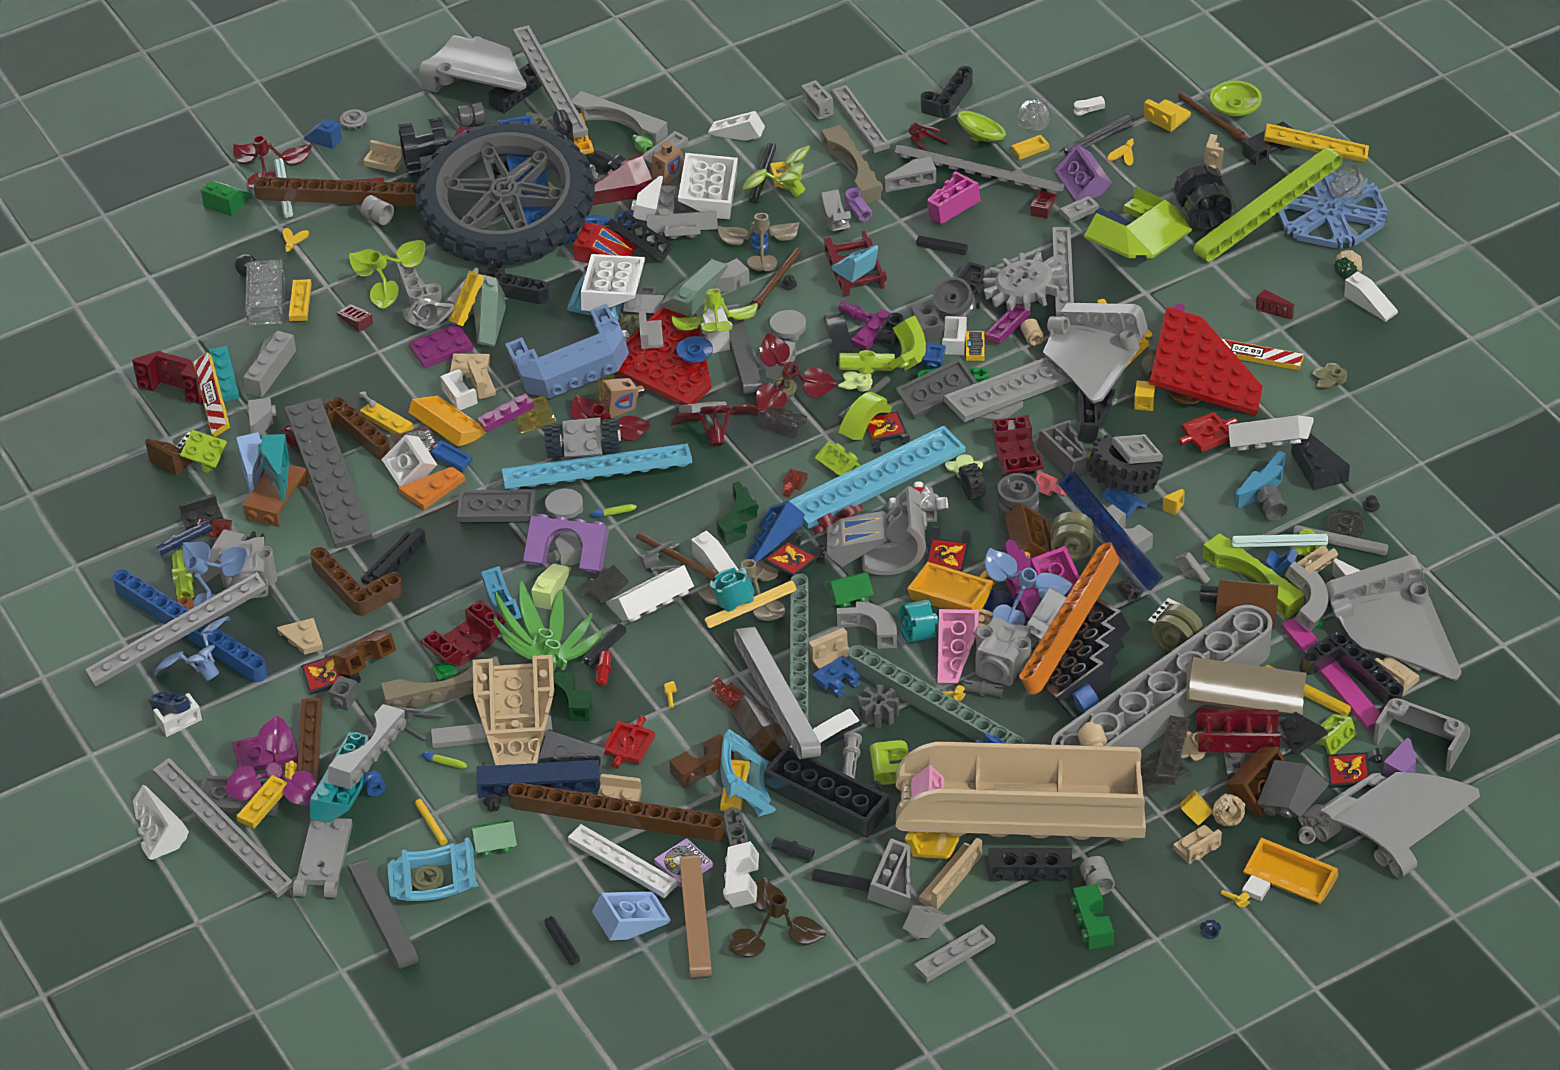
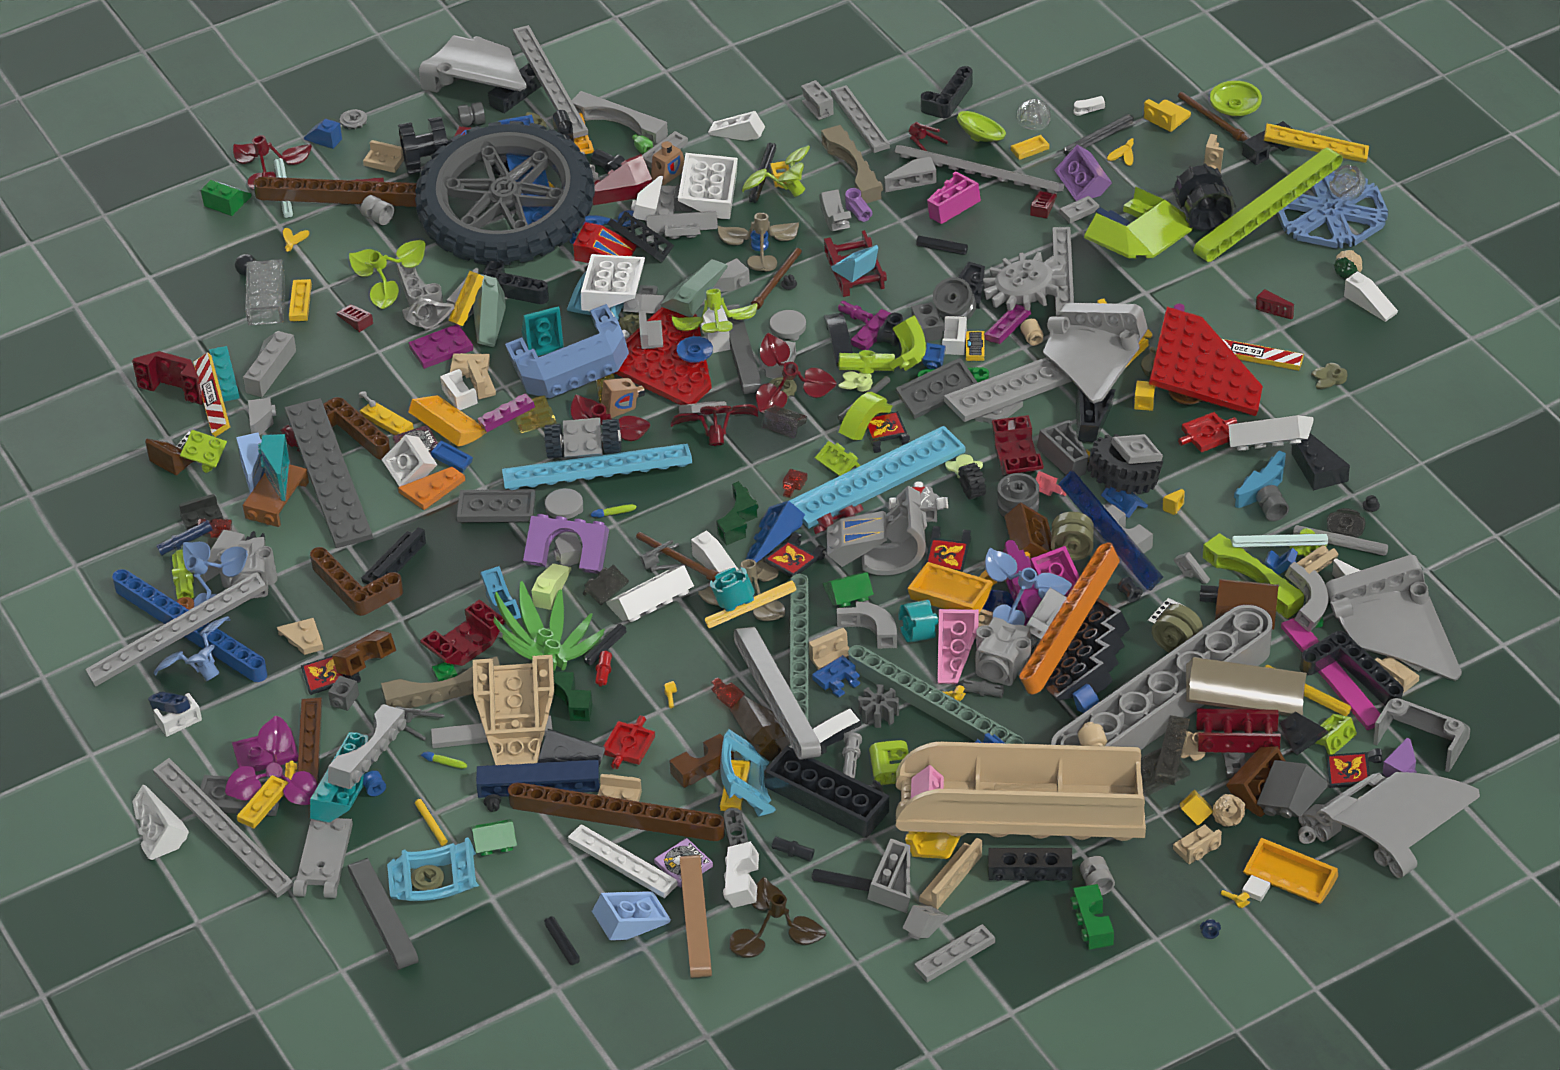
(543, 331): none -> teal slope

